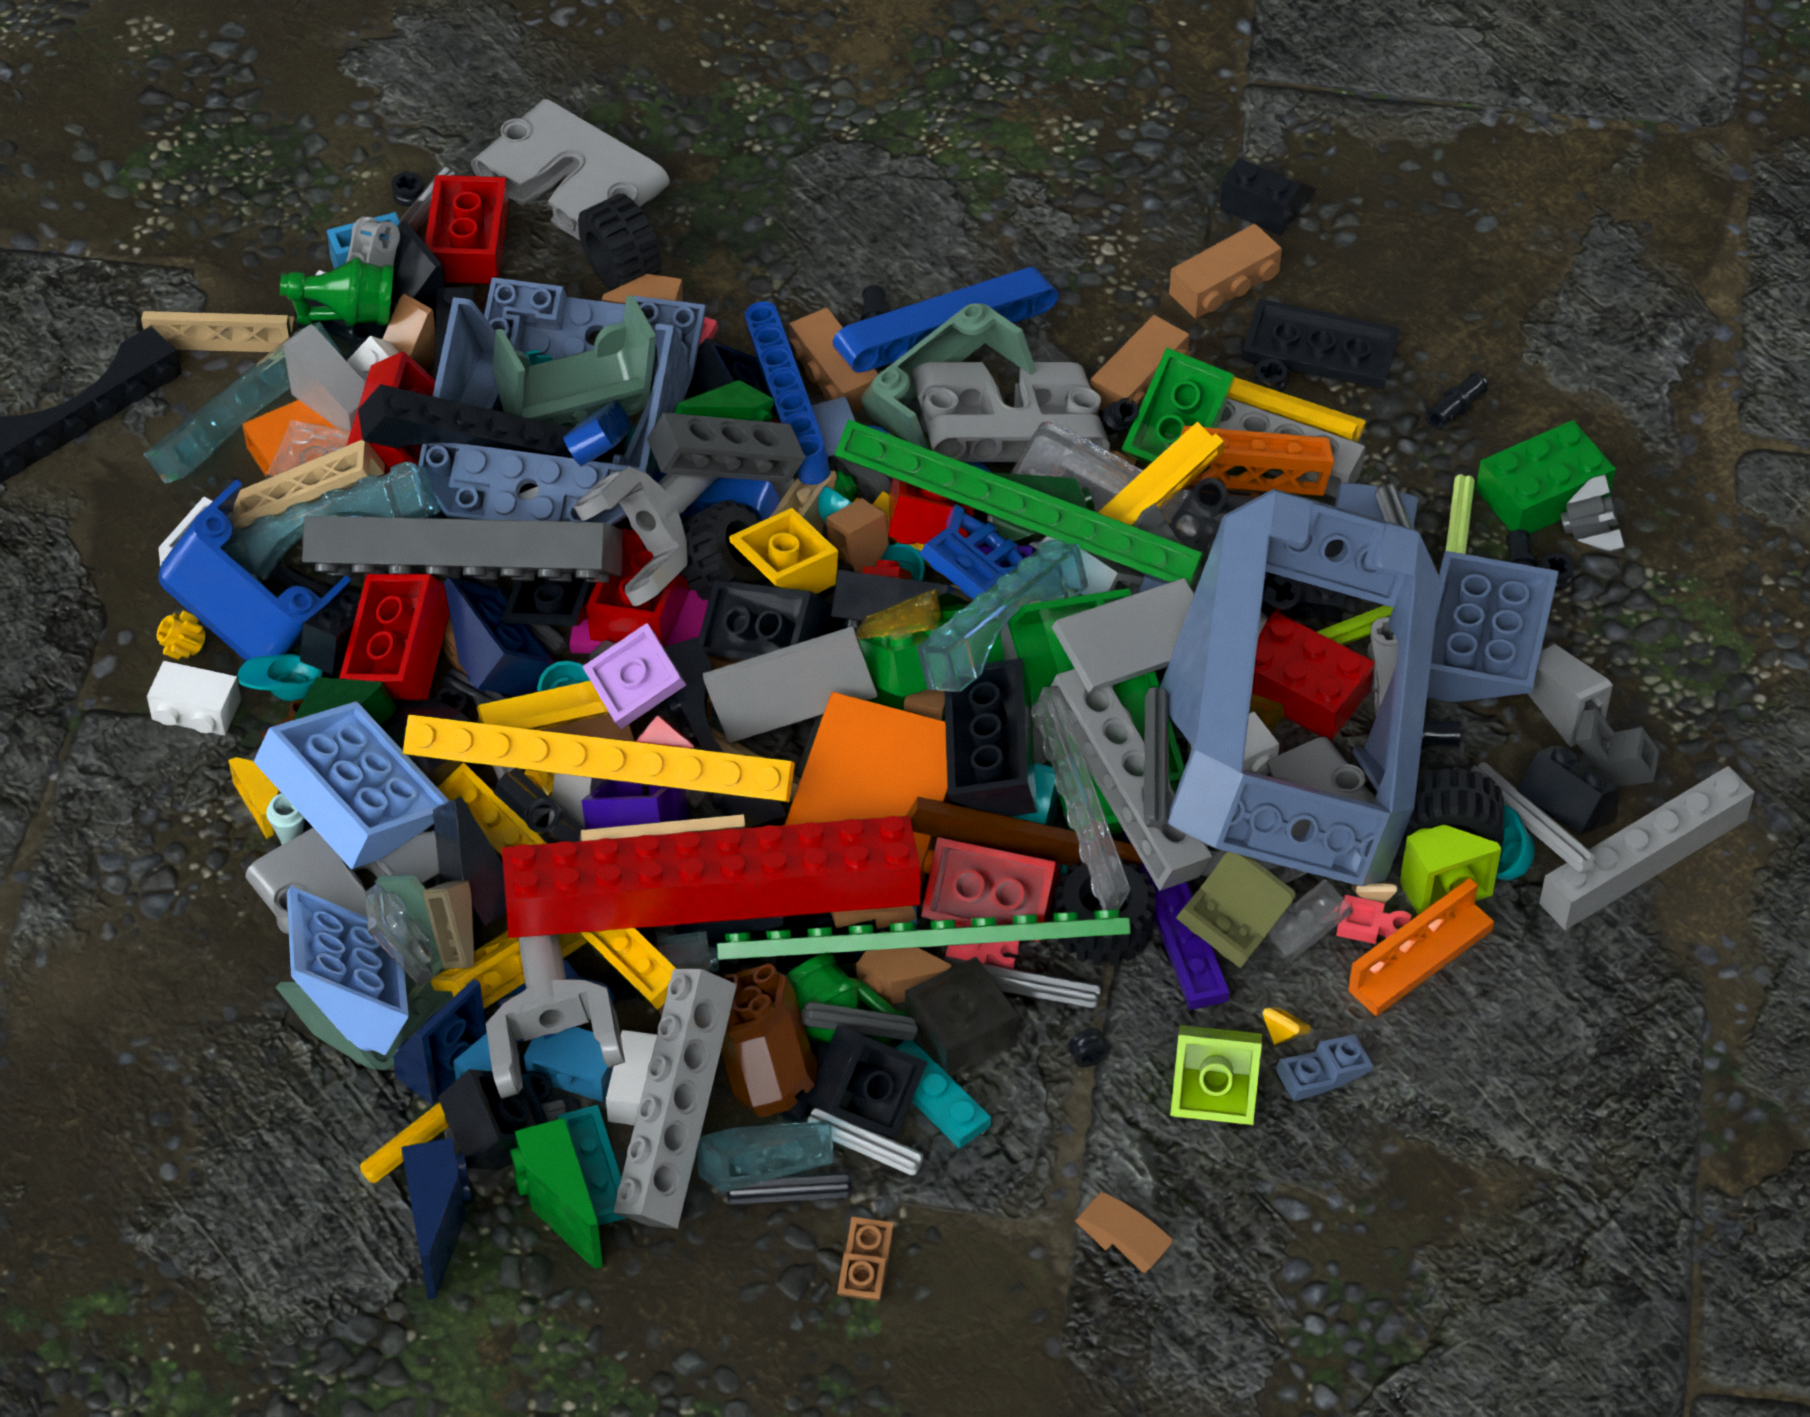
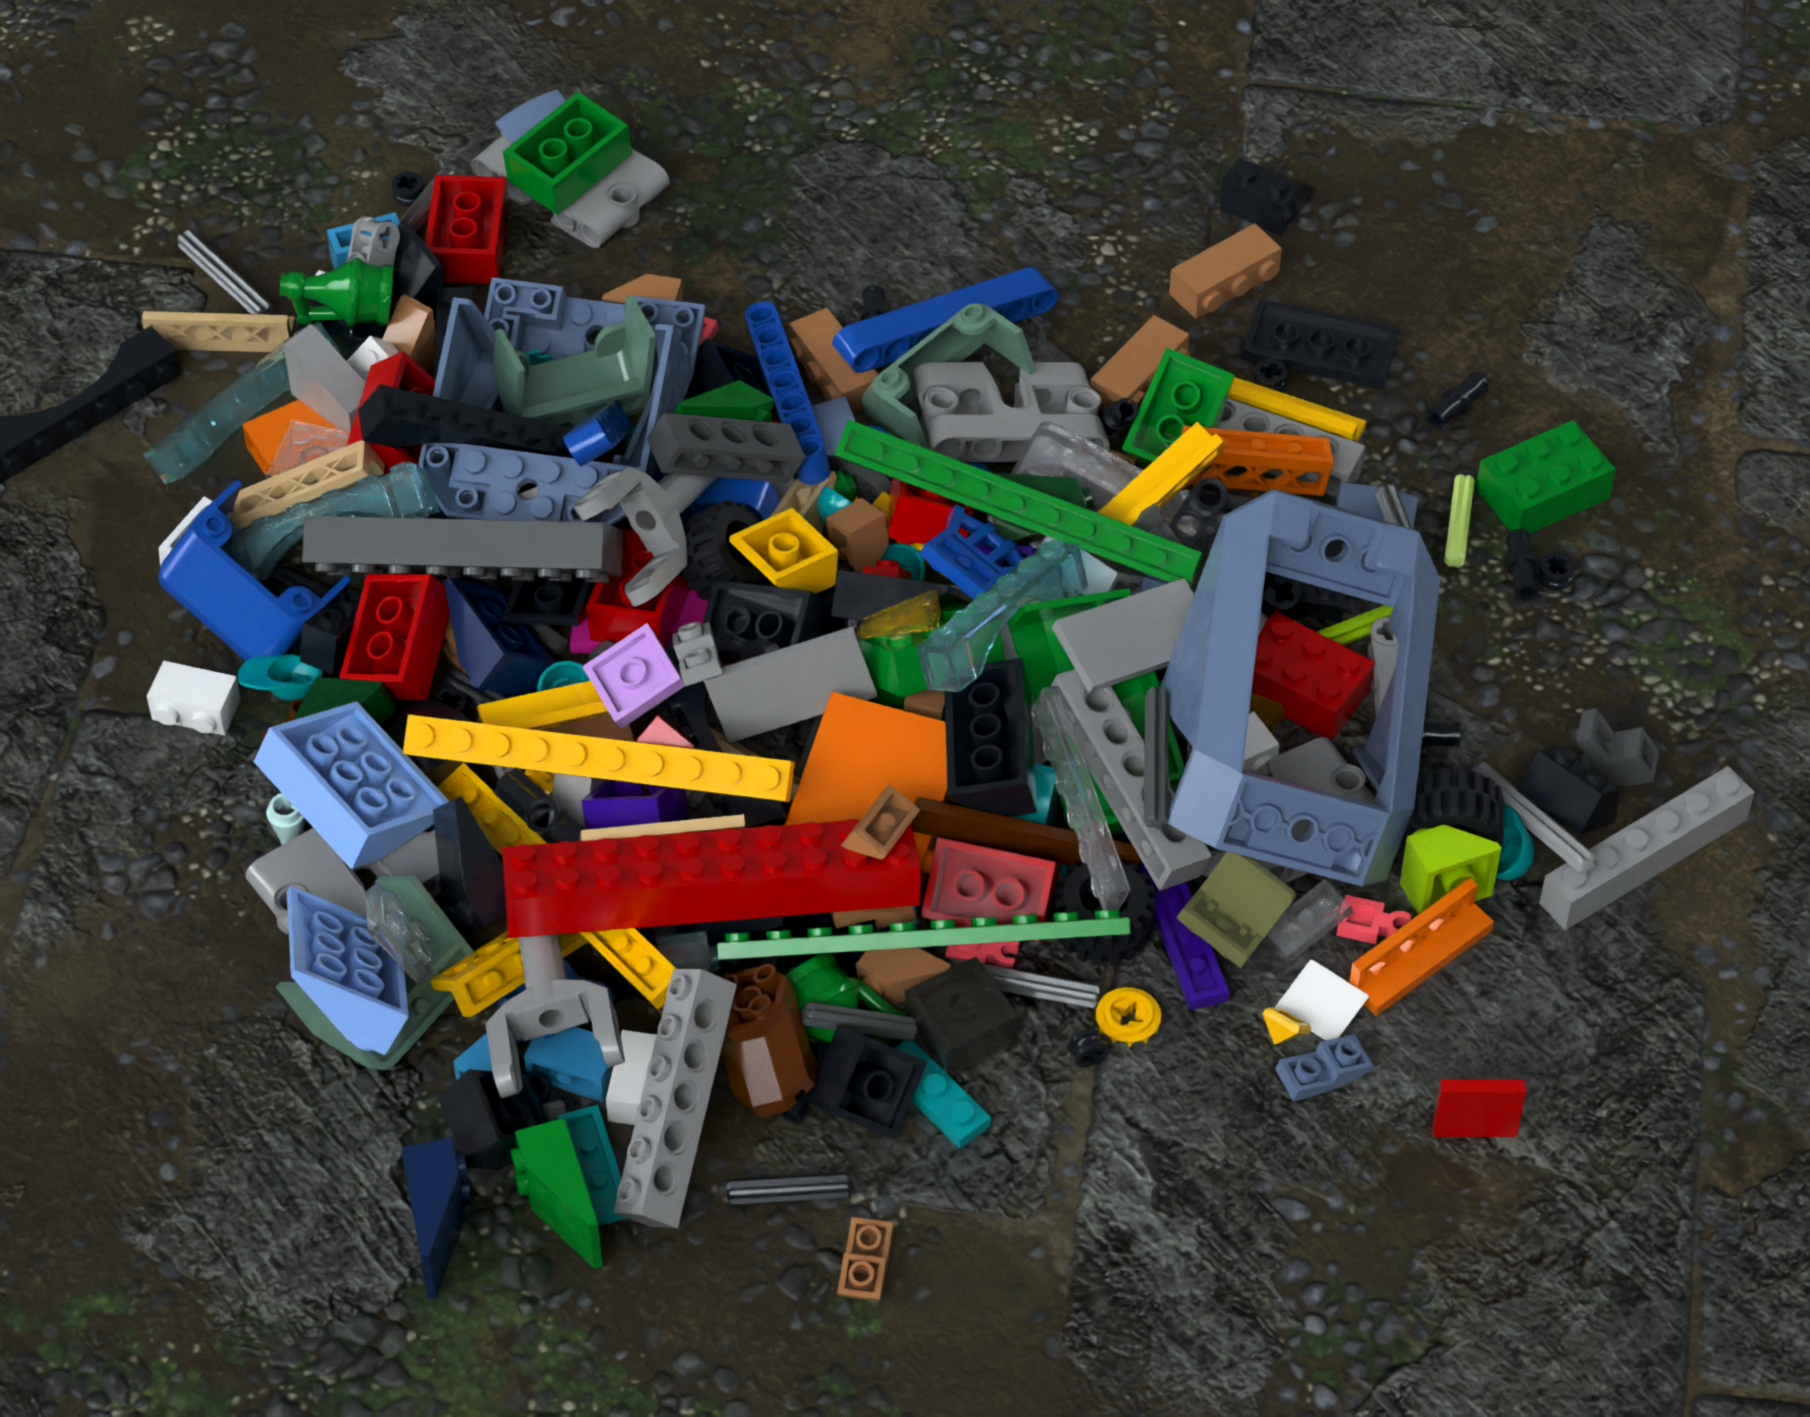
(180, 635): yellow gear -> none
(224, 274): none -> axle
(255, 791): yellow slope -> none
(391, 1155): yellow axle -> none
(428, 1056): dark blue slope -> none
(451, 921): dark tan slope -> none
(527, 115): none -> sand blue slope
(567, 152): none -> green brick
(619, 241): black tyre -> none
(696, 653): none -> light grey slope
(762, 1153): clear light blue slope -> none
(870, 1143): light grey axle -> none
(881, 824): none -> medium nougat slope
(1118, 1224): medium nougat slope -> none
(1119, 1004): none -> yellow gear
(1216, 1074): lime slope -> none
(1322, 1000): none -> white sticker
(1377, 892): tan slope -> none
(1478, 1107): none -> red tile
(1488, 627): sand blue slope -> none
(1566, 689): light grey slope -> none
(1592, 516): dark grey brick -> none

